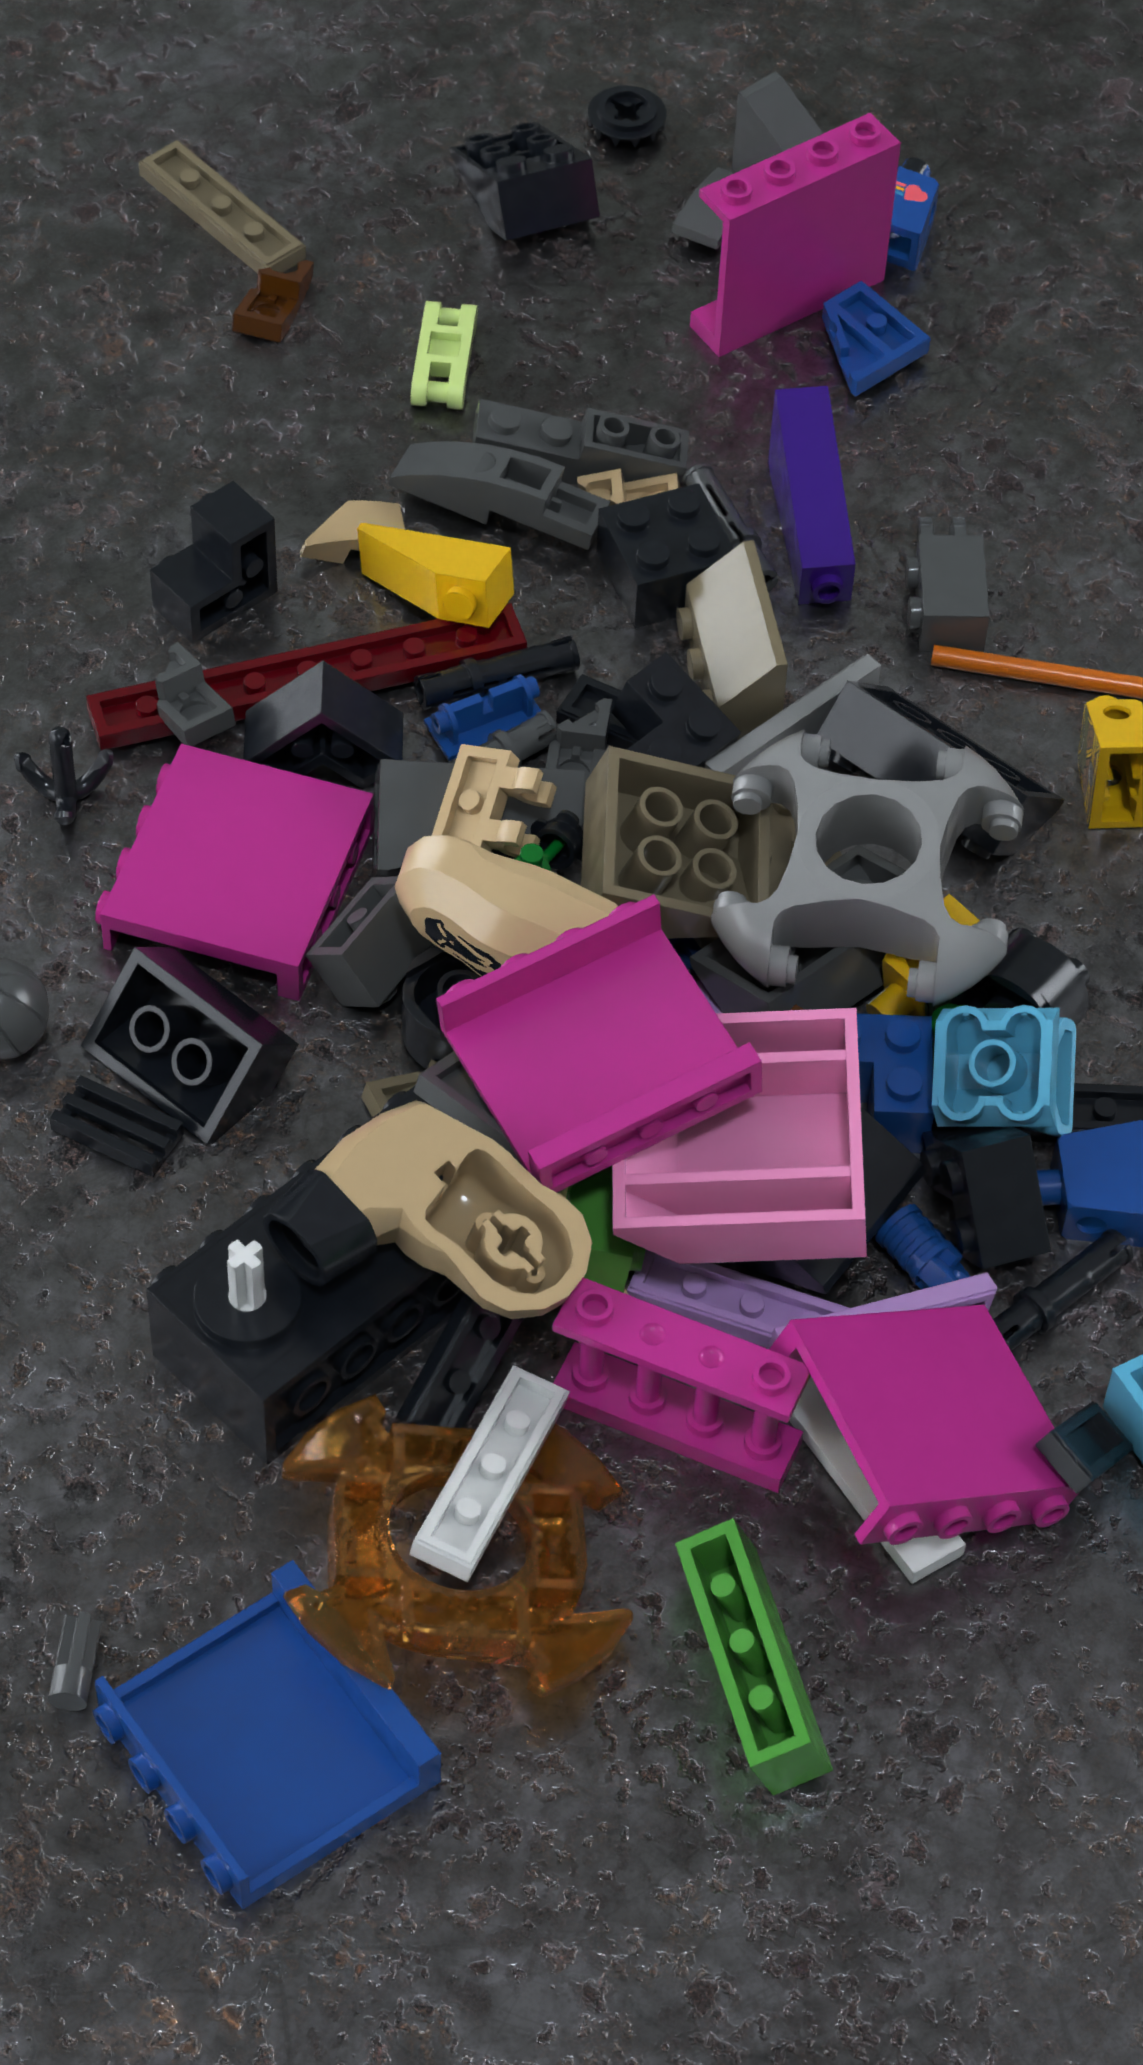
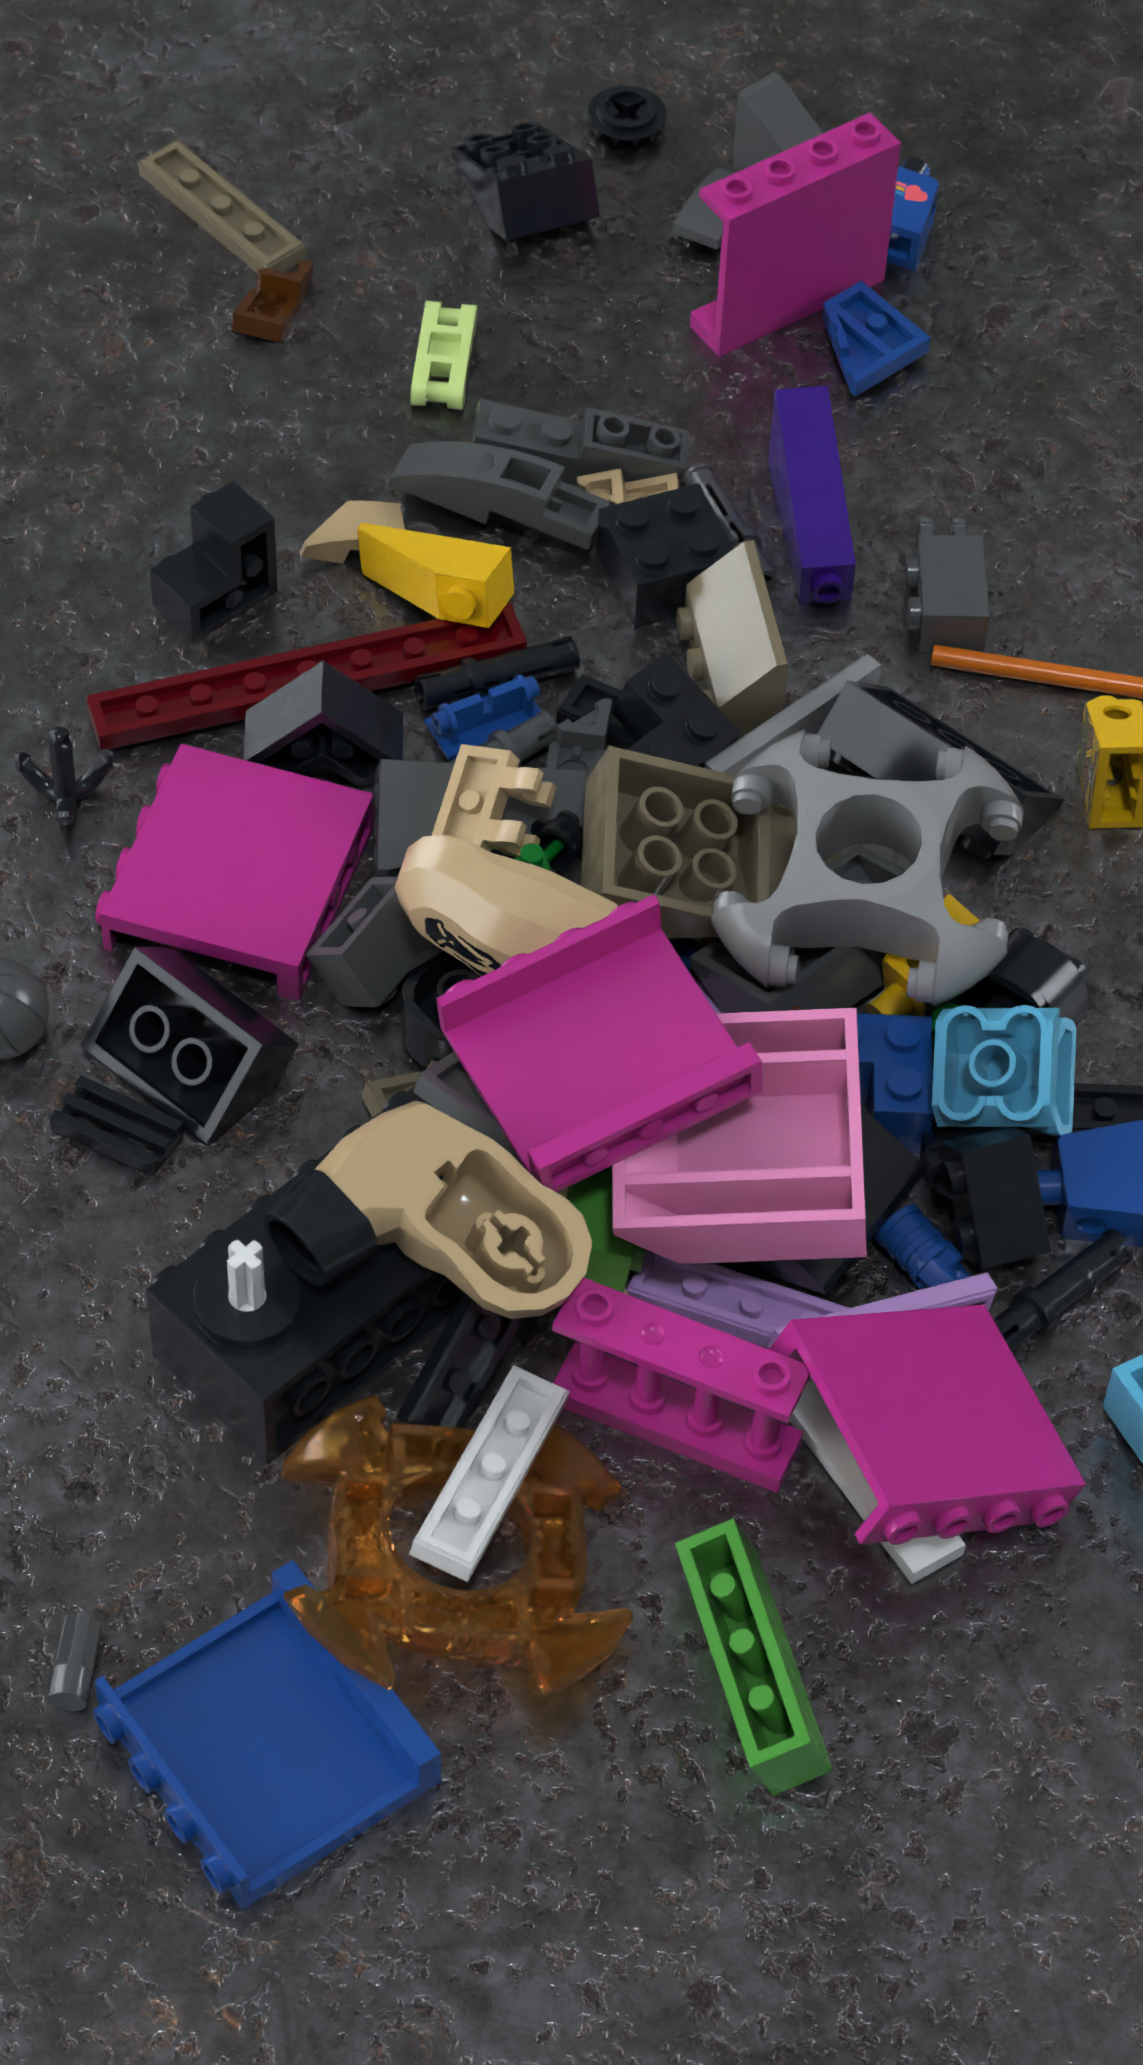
(188, 702): dark grey slope -> none
(1084, 1446): black tile -> none

